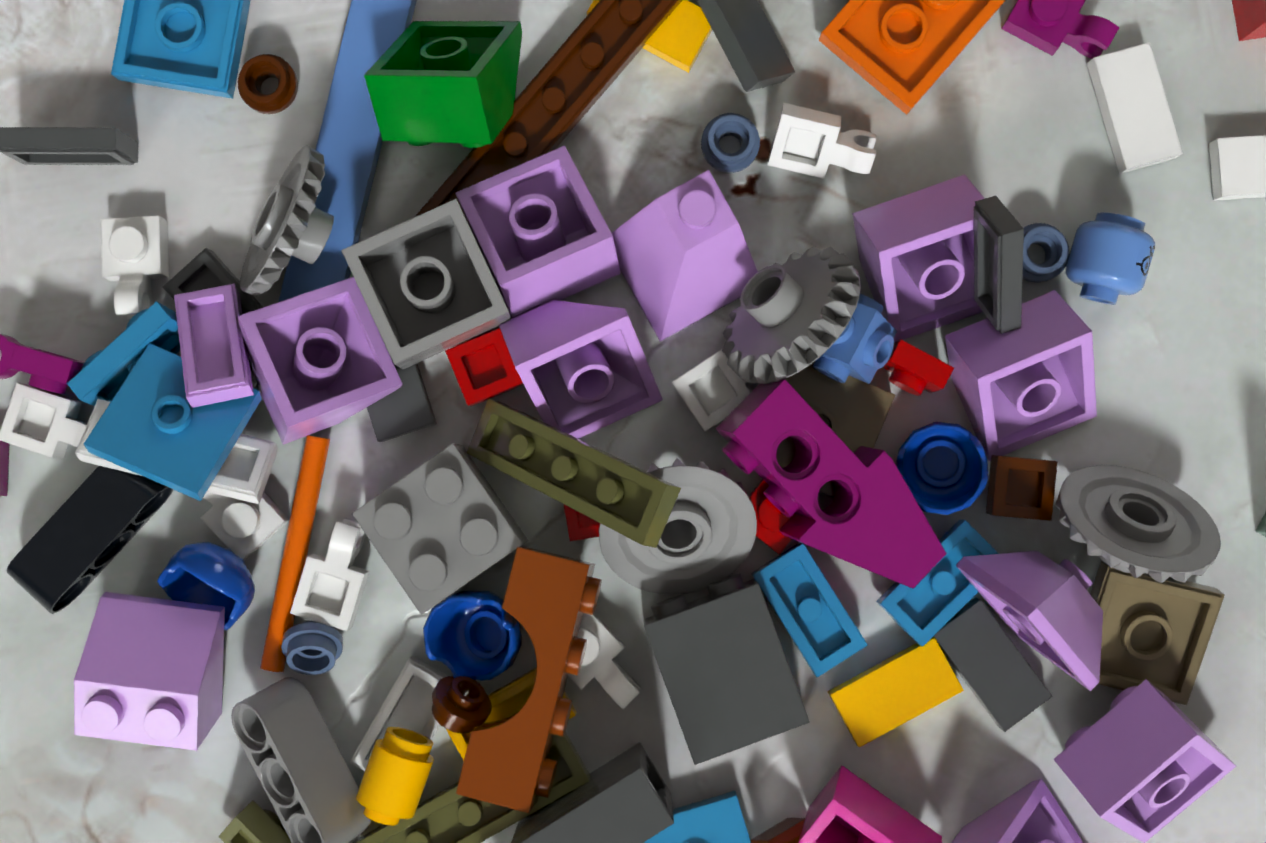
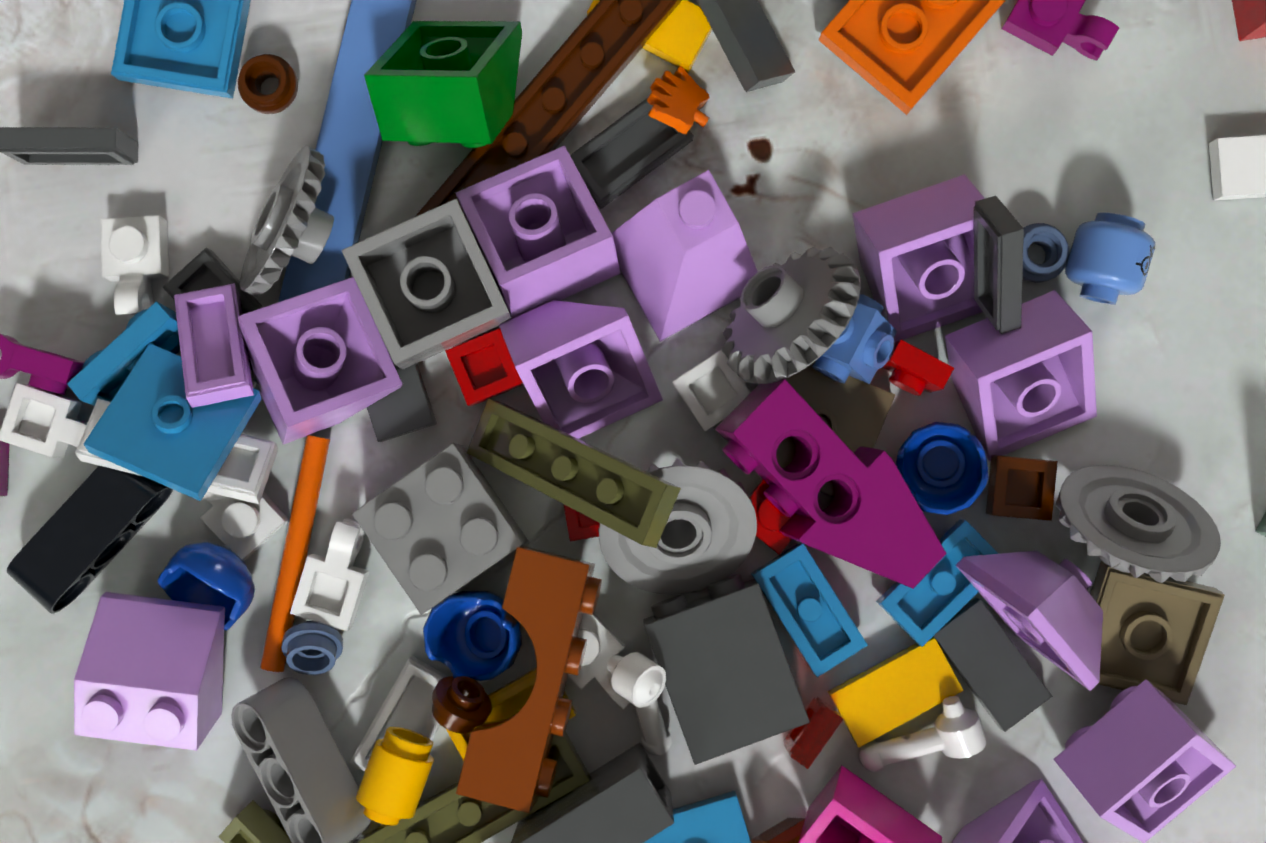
(626, 153): none -> dark grey tile
(641, 684): none -> white piece
(677, 101): none -> orange piece
(730, 125): sand blue plate -> none
(809, 739): none -> clear red tile
(811, 141): white plate -> none
(955, 733): none -> white piece
(1134, 108): white tile -> none

